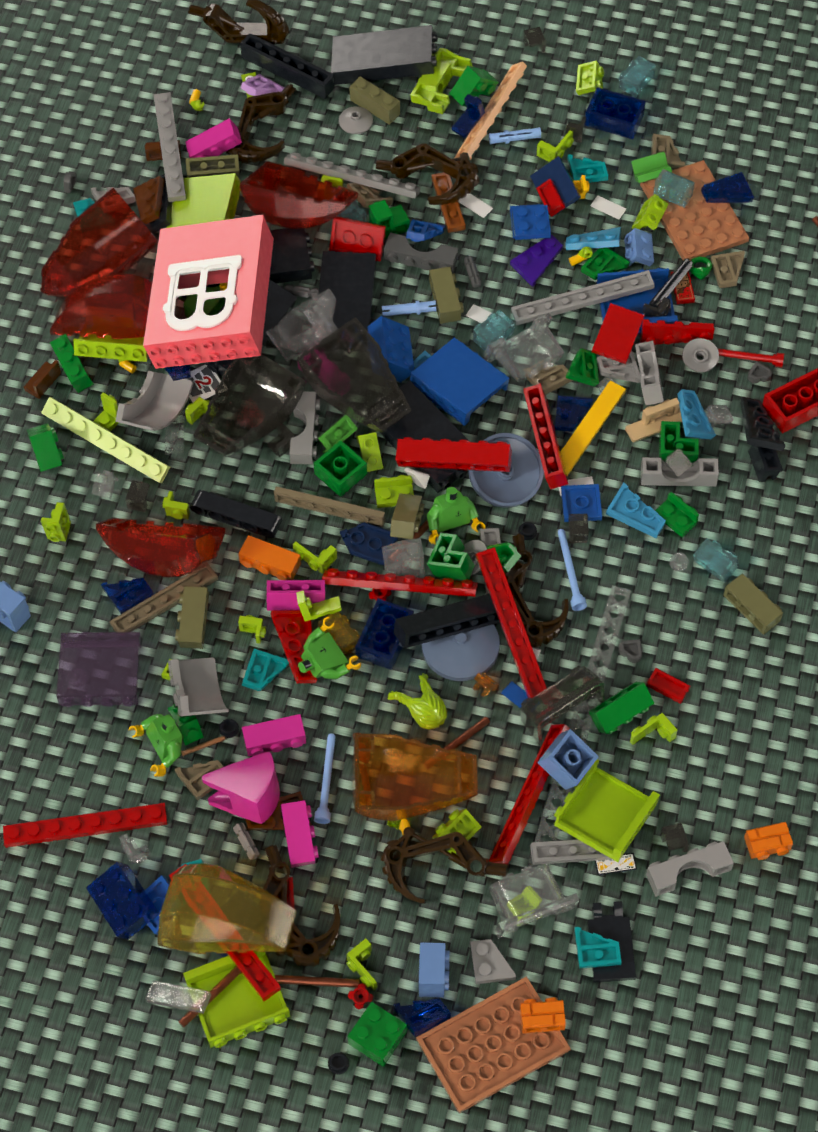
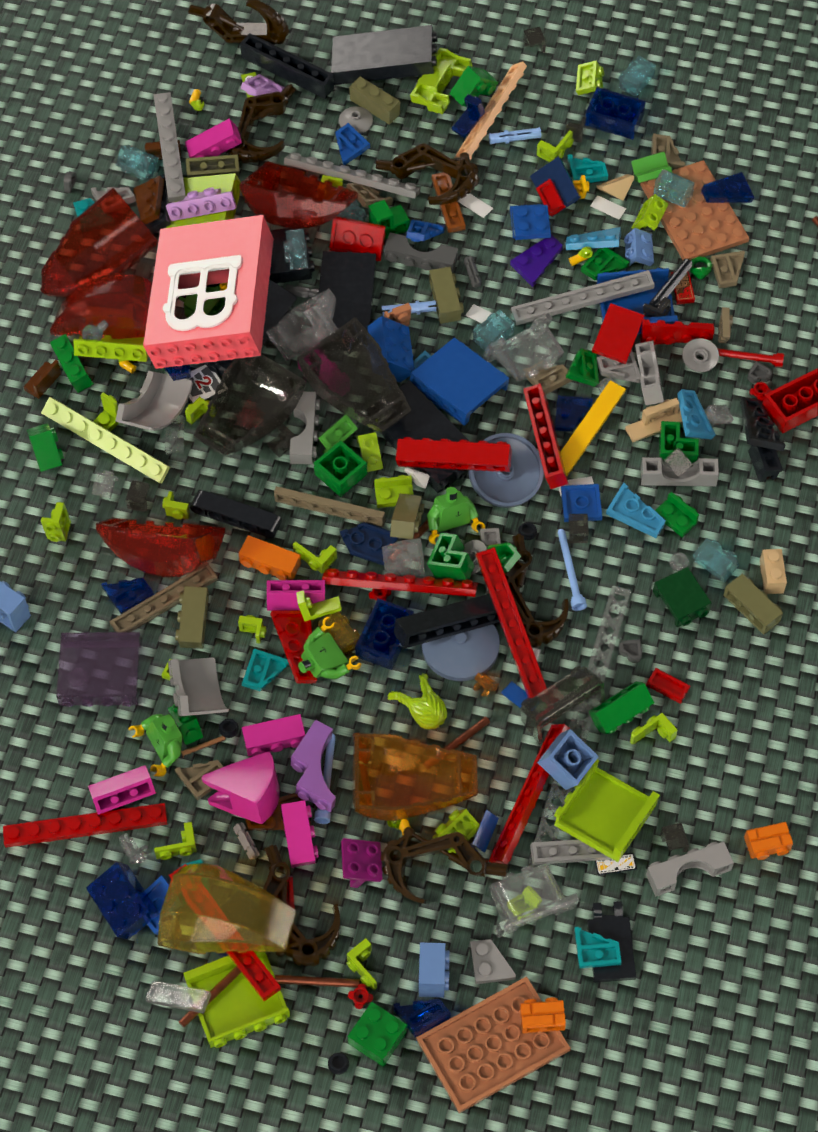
(93, 332): none -> clear light blue piece
(121, 789): none -> dark pink brick
(136, 161): none -> clear light blue brick
(183, 849): none -> lime bracket
(201, 203): none -> lavender bracket
(295, 249): none -> clear light blue brick
(308, 760): none -> medium lavender arch
(350, 143): none -> blue wing
(361, 861): none -> magenta bracket
(400, 314): none -> nougat plate
(485, 831): none -> blue sticker
(617, 187): none -> tan slope
(683, 597): none -> dark green panel
(725, 324): none -> dark tan wing
(760, 386): none -> red plate
(773, 571): none -> tan brick

